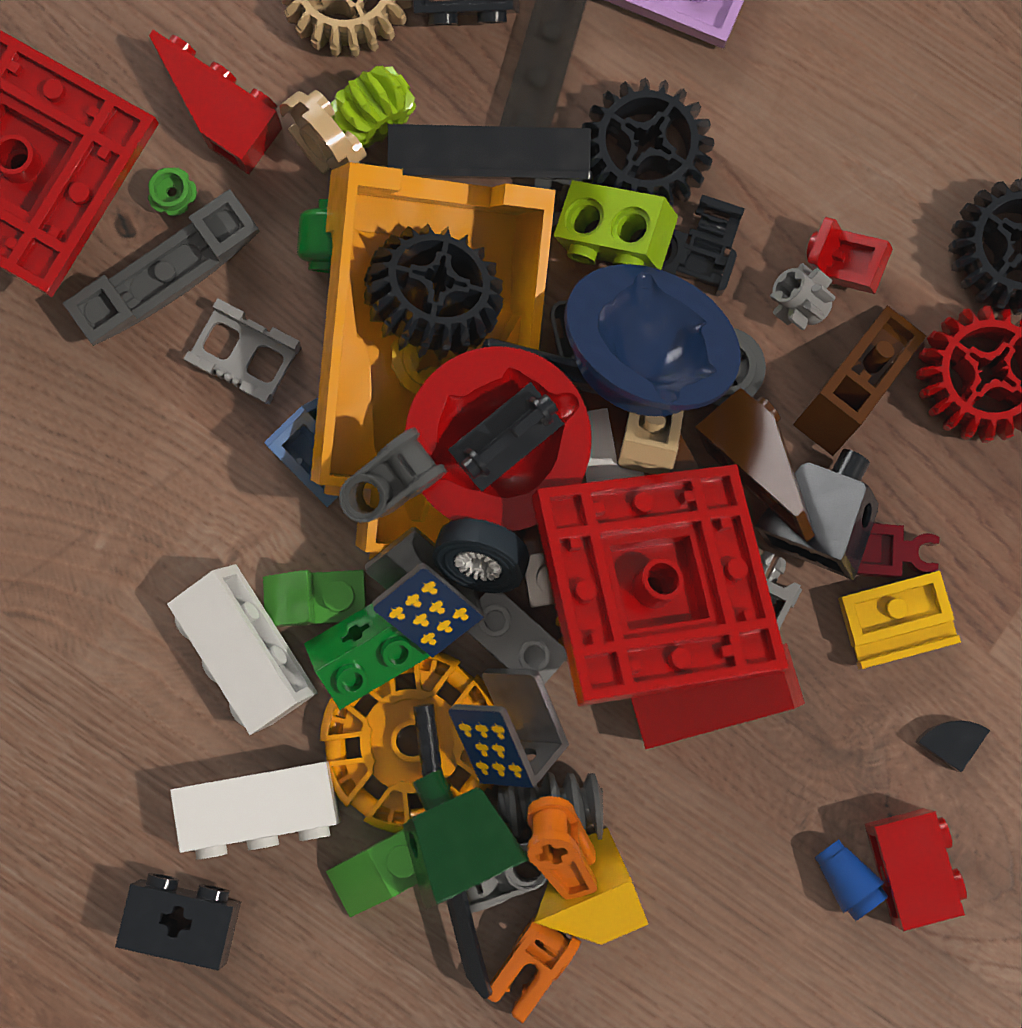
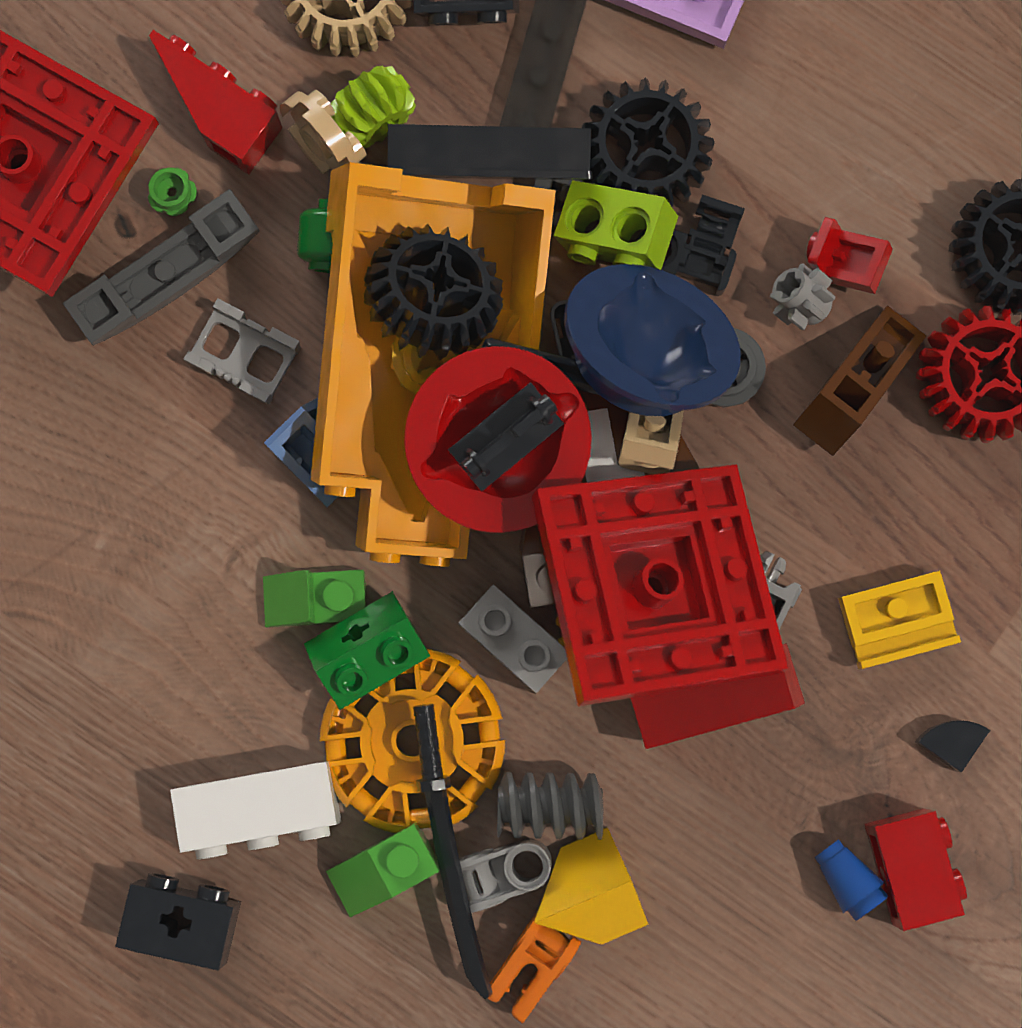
(241, 648): white brick -> none
(397, 472): dark grey piece -> none
(419, 597): piece -> none
(456, 840): dark green torso -> none
(481, 555): black bush -> none
(515, 727): piece -> none
(561, 847): orange piece -> none
(748, 435): reddish brown slope -> none
(839, 513): black torso -> none
(888, 551): dark red plate -> none

